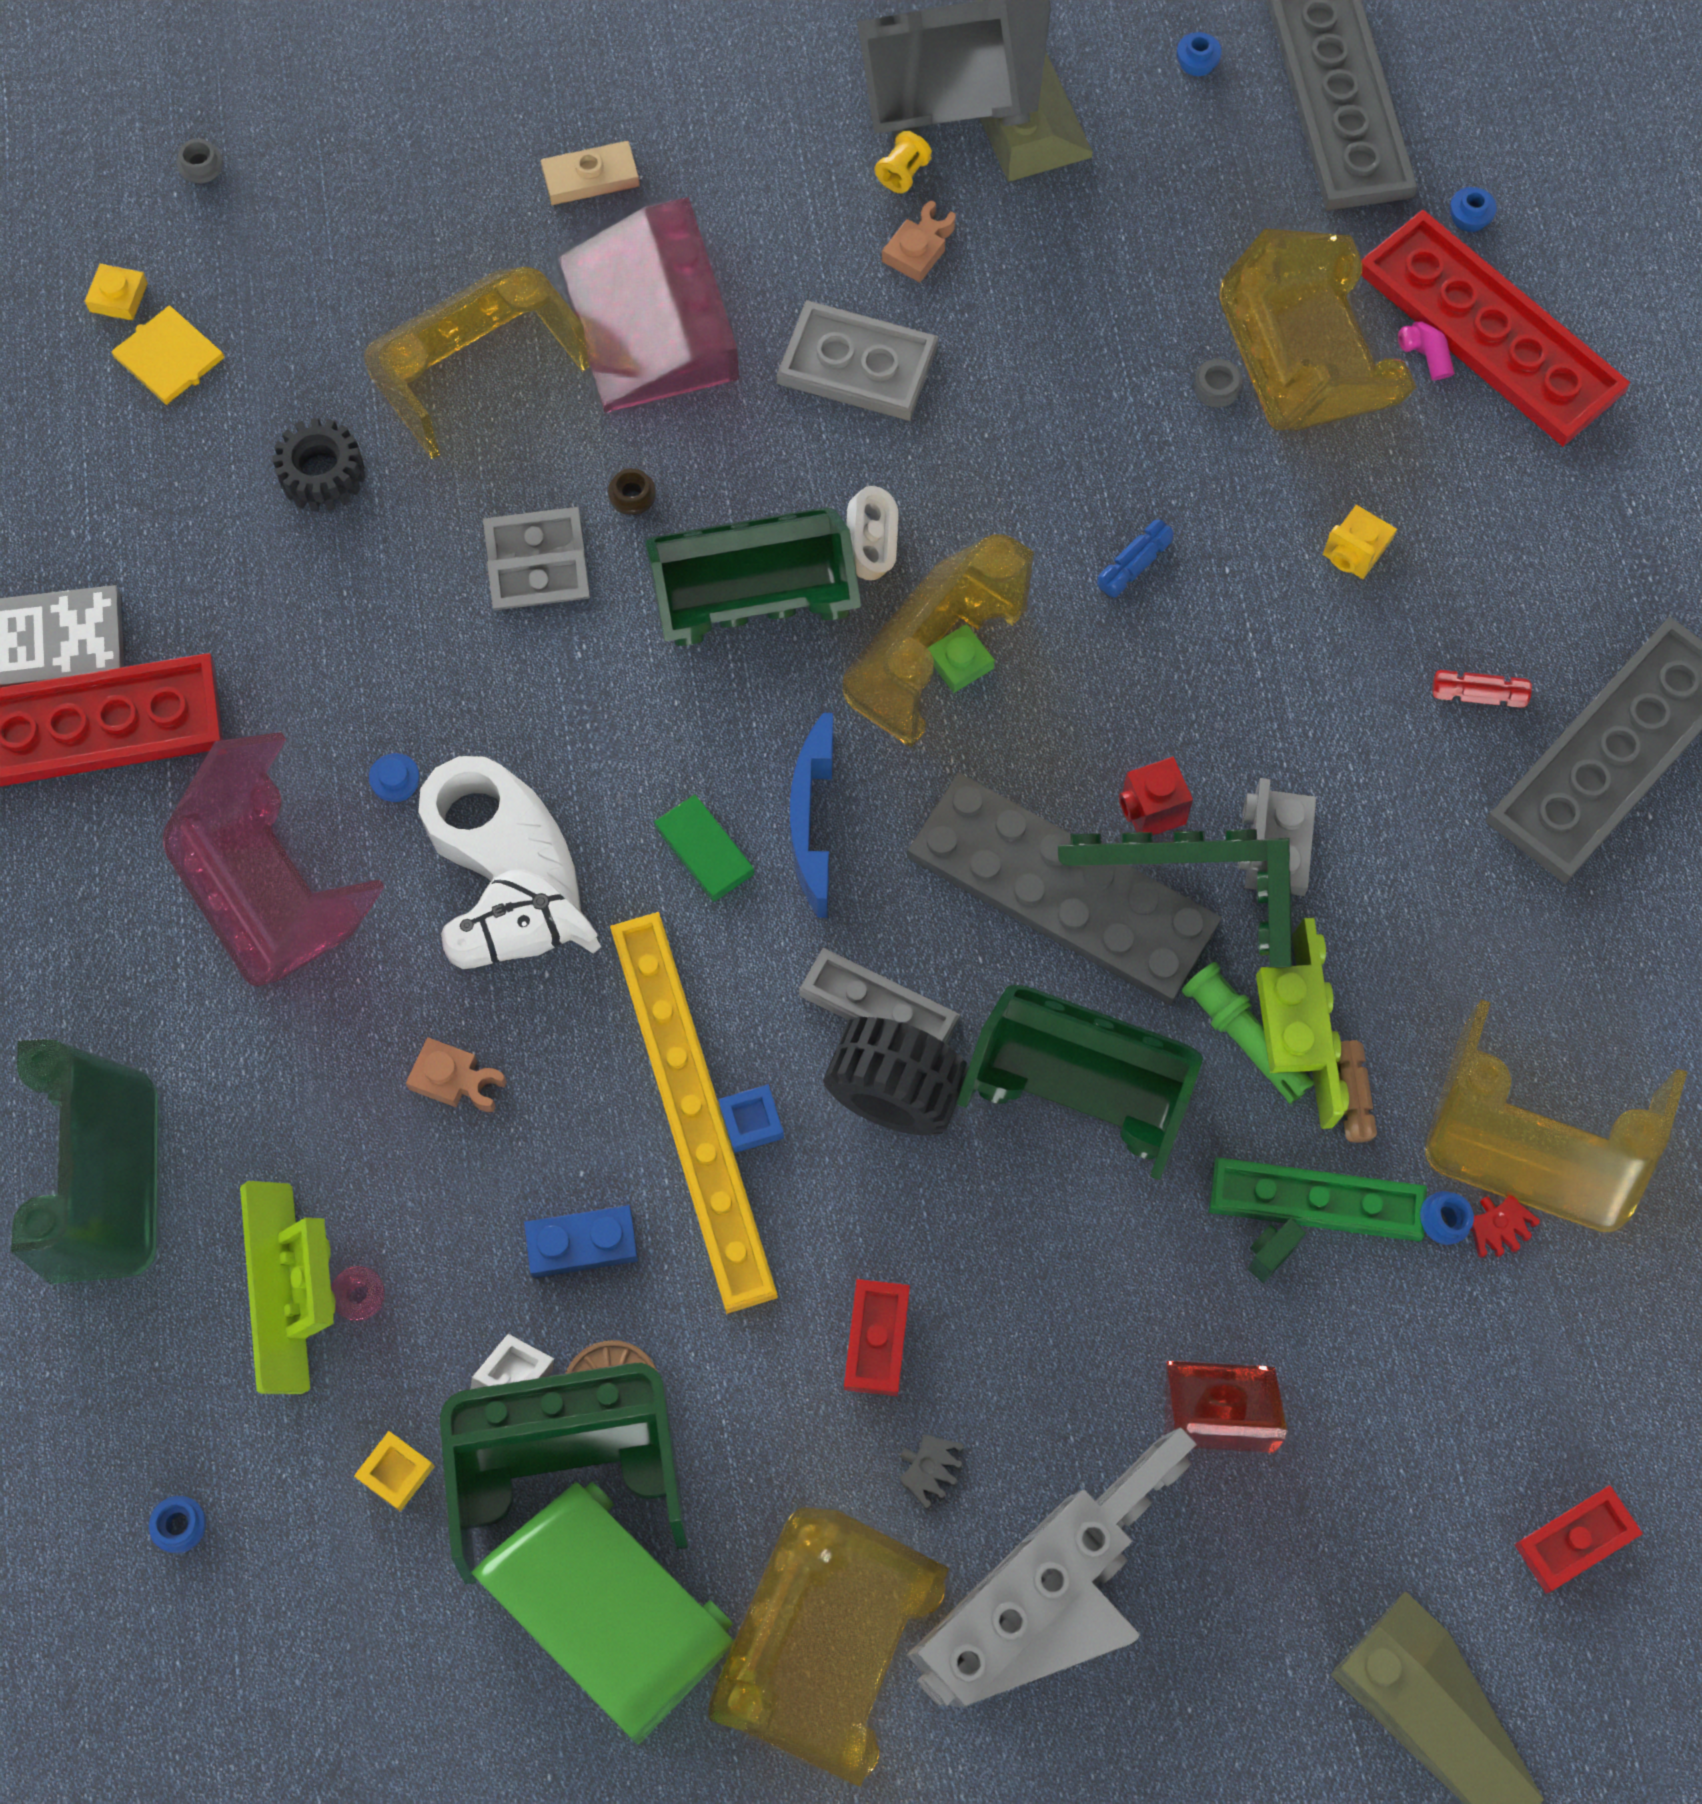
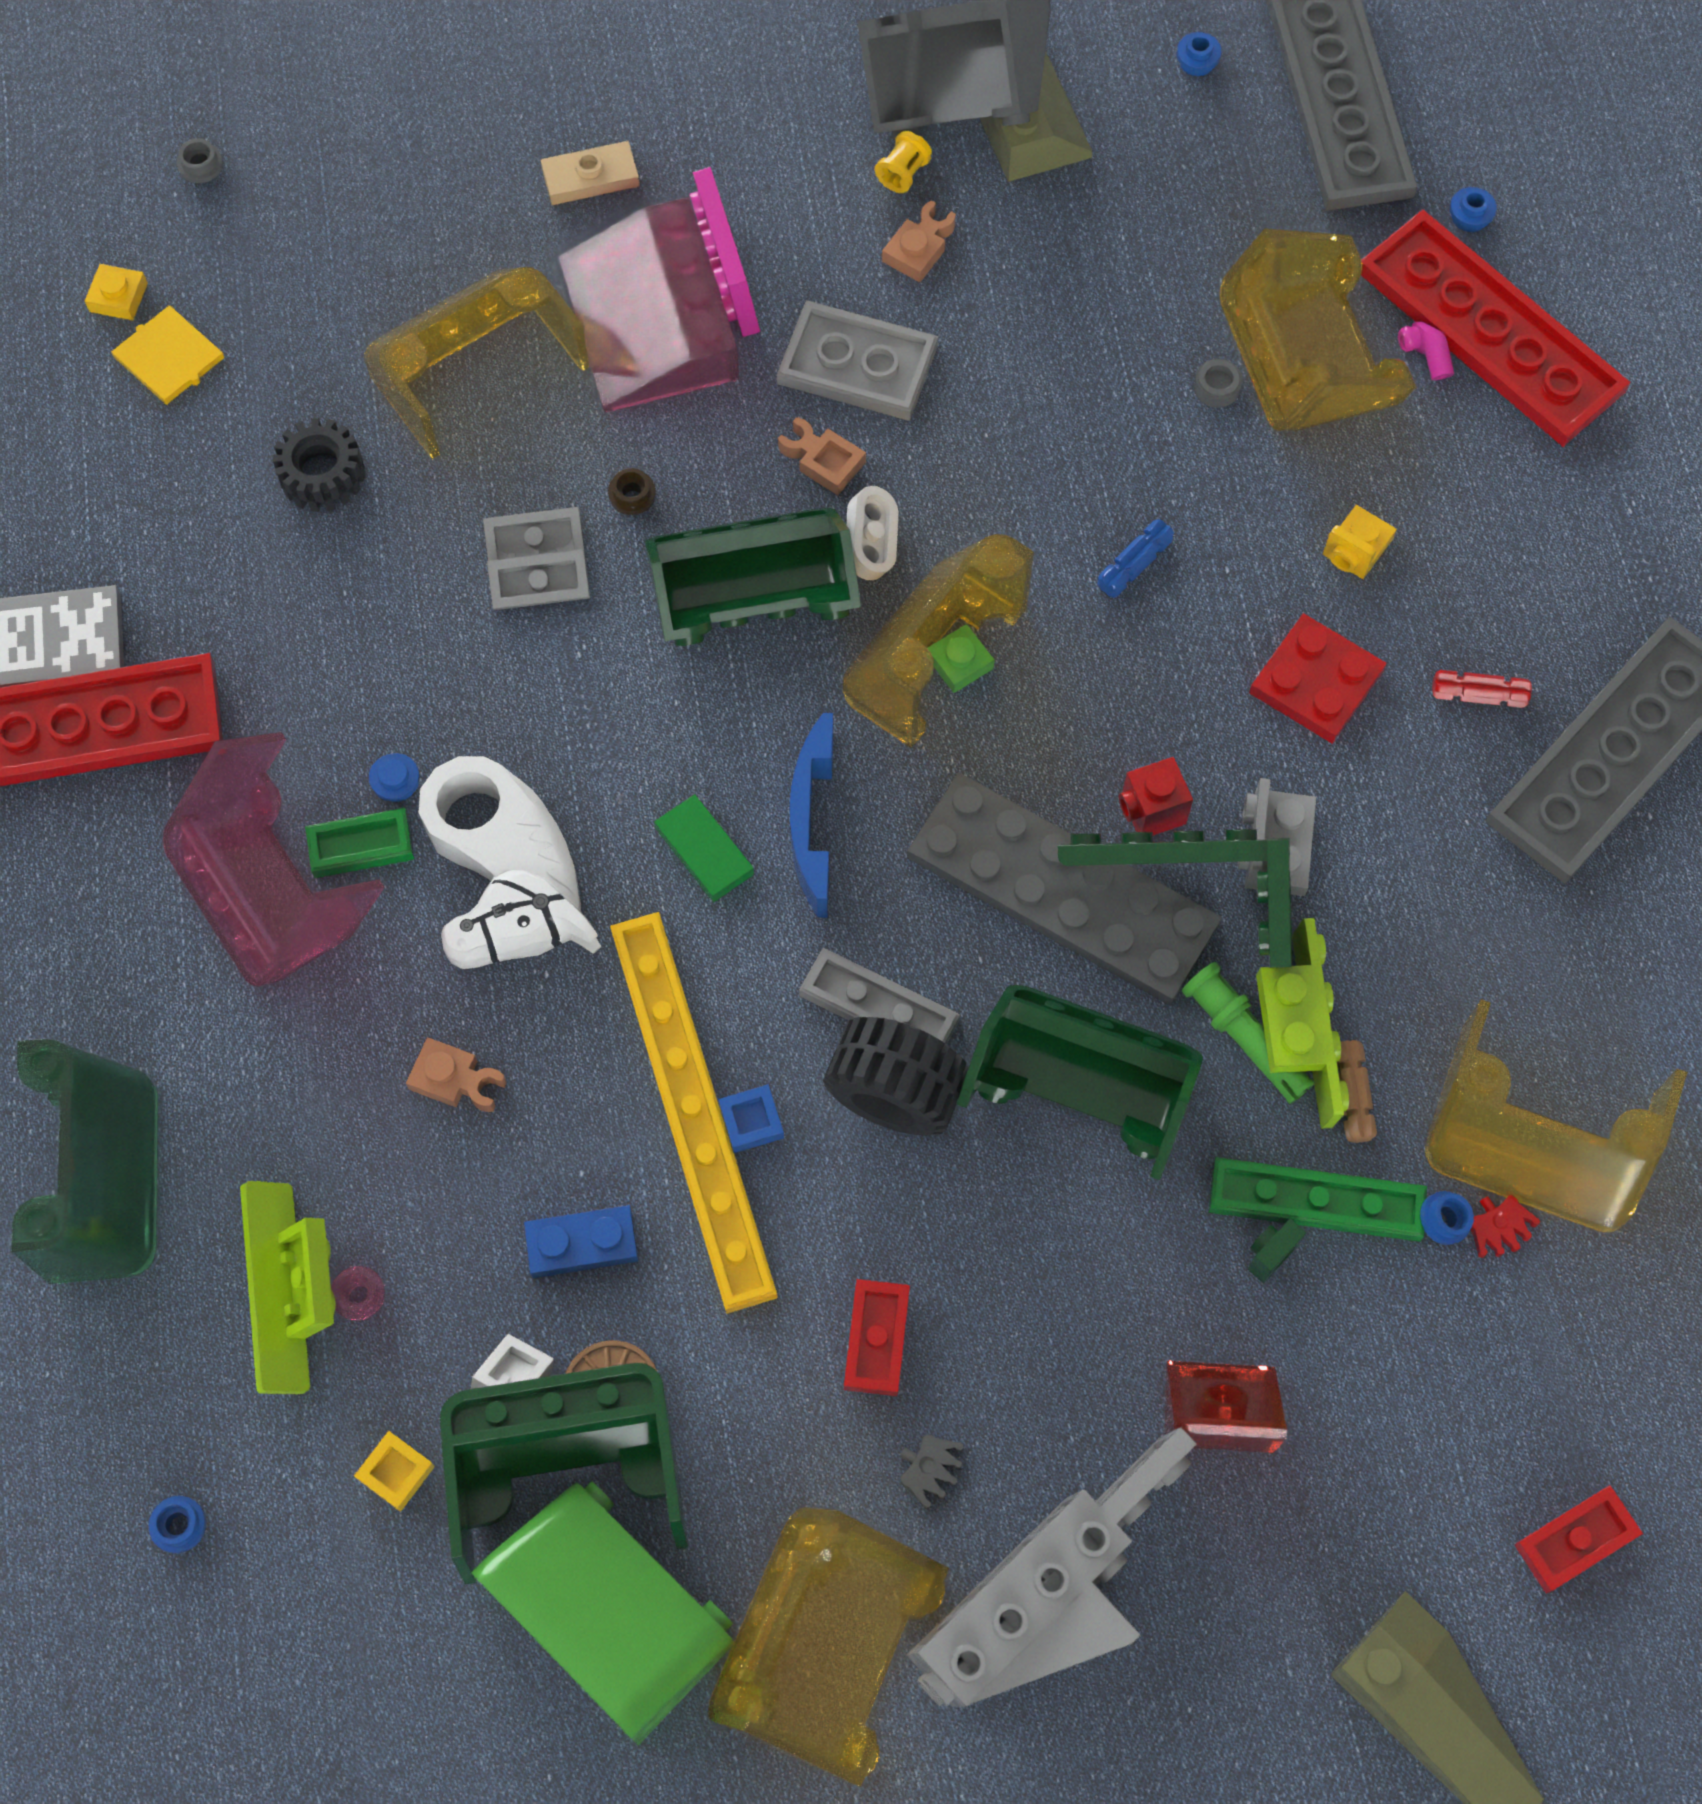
(359, 843): none -> green tile
(723, 253): none -> dark pink plate
(825, 459): none -> nougat plate
(1317, 678): none -> red plate

